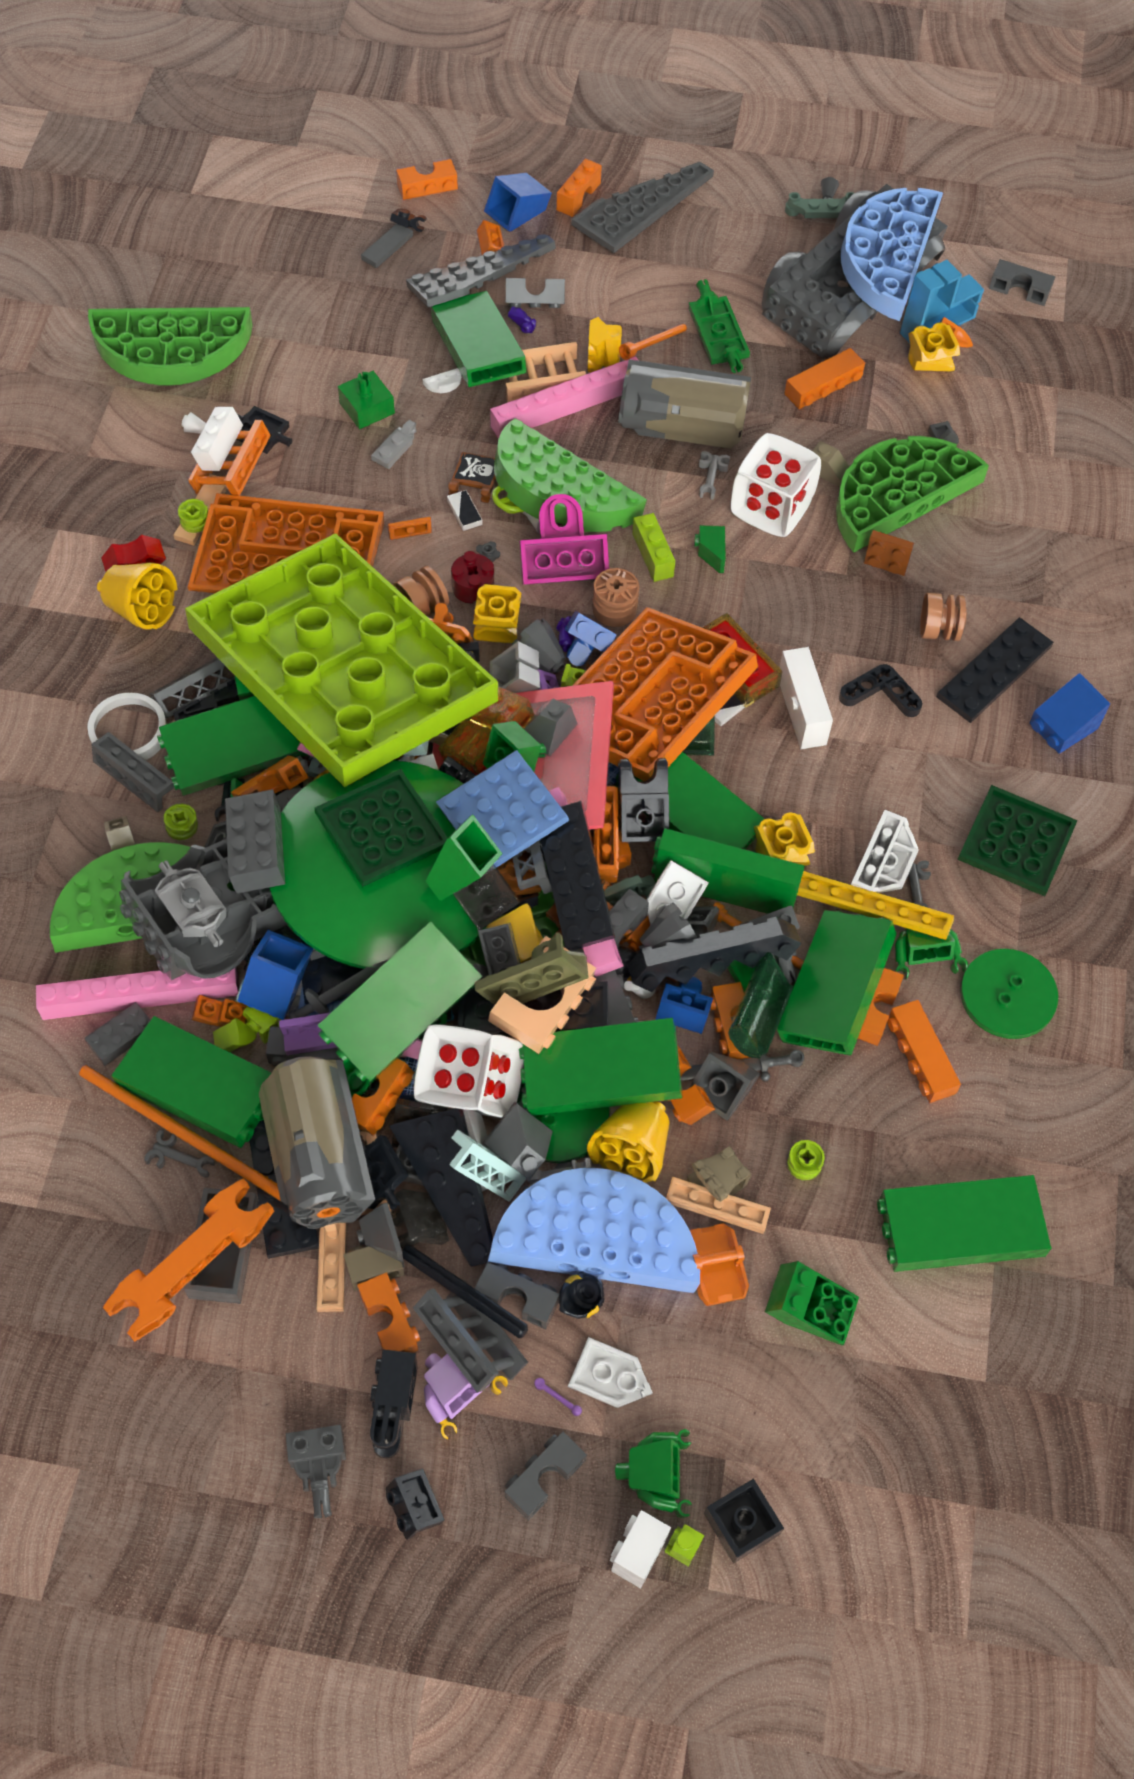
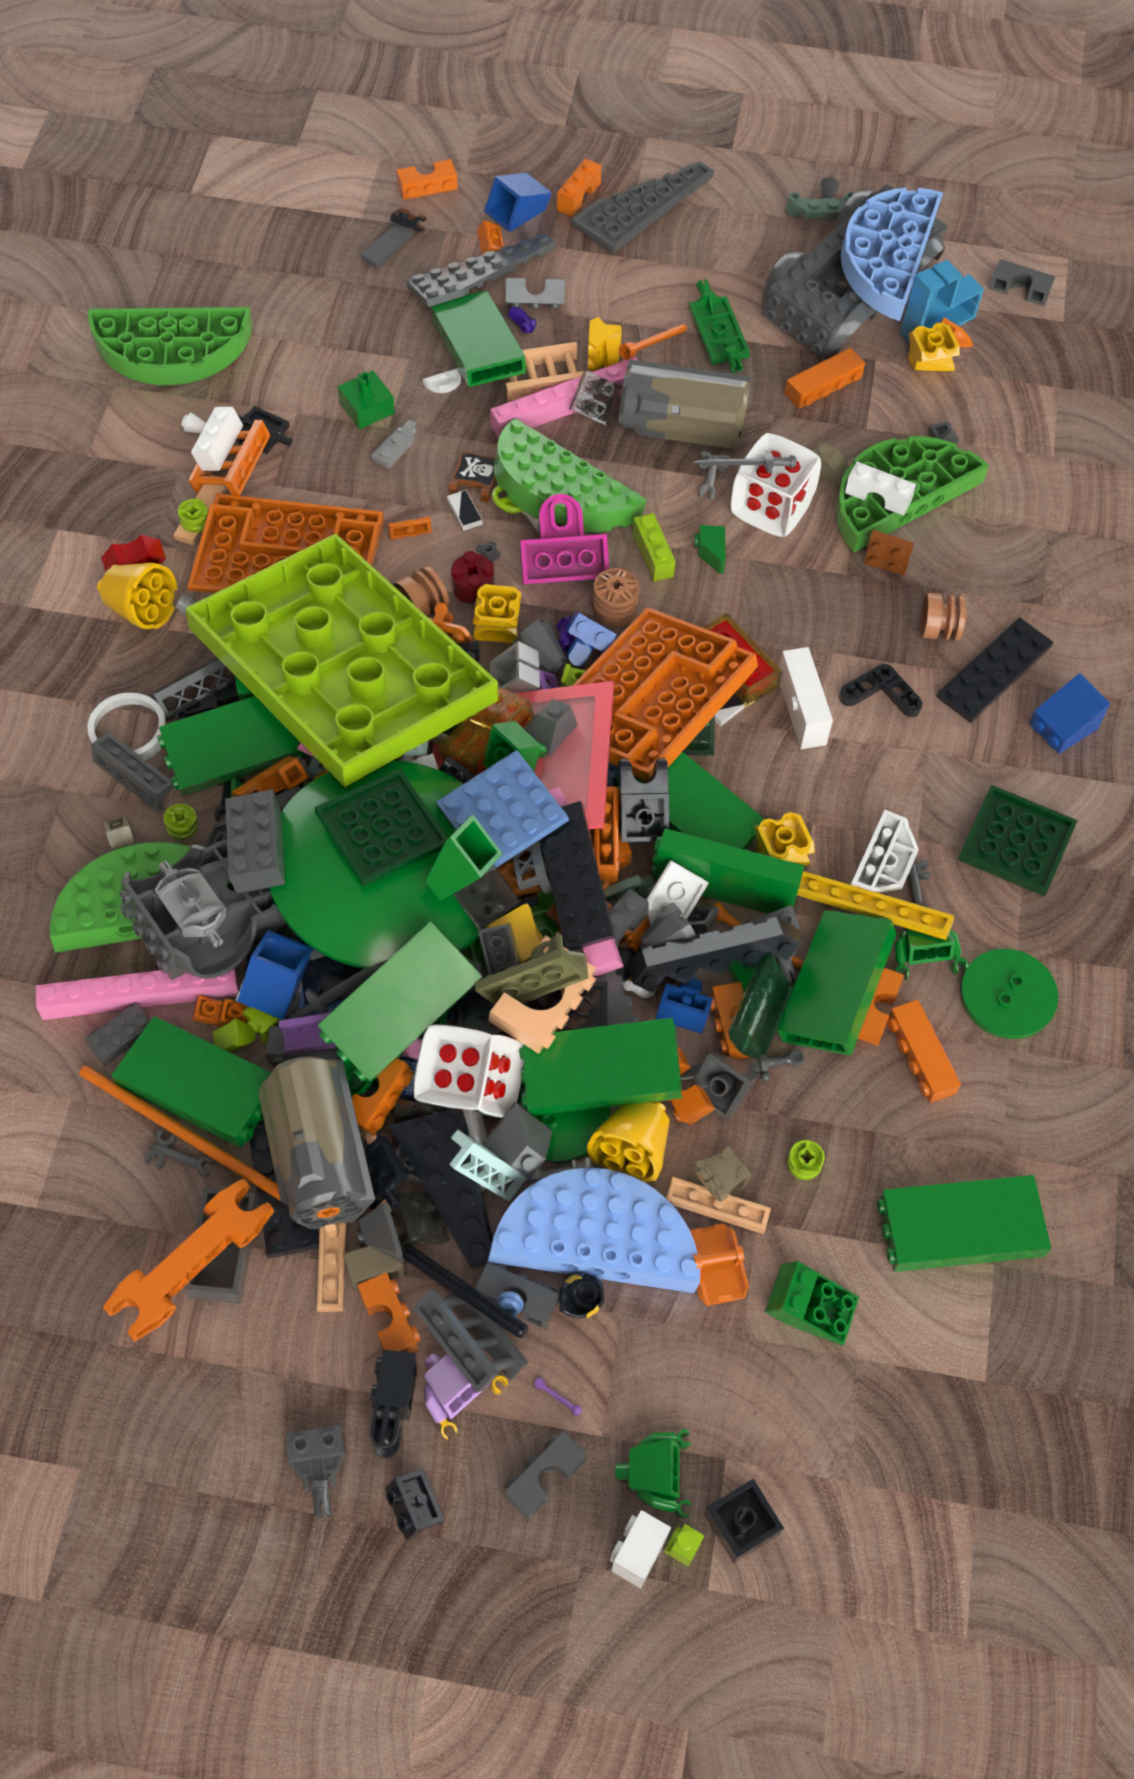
(185, 601): none -> light grey plate
(511, 1302): none -> medium blue plate
(595, 397): none -> clear smoke plate
(609, 1375): white tile -> none
(768, 461): none -> dark grey sword
(895, 491): none -> white arch

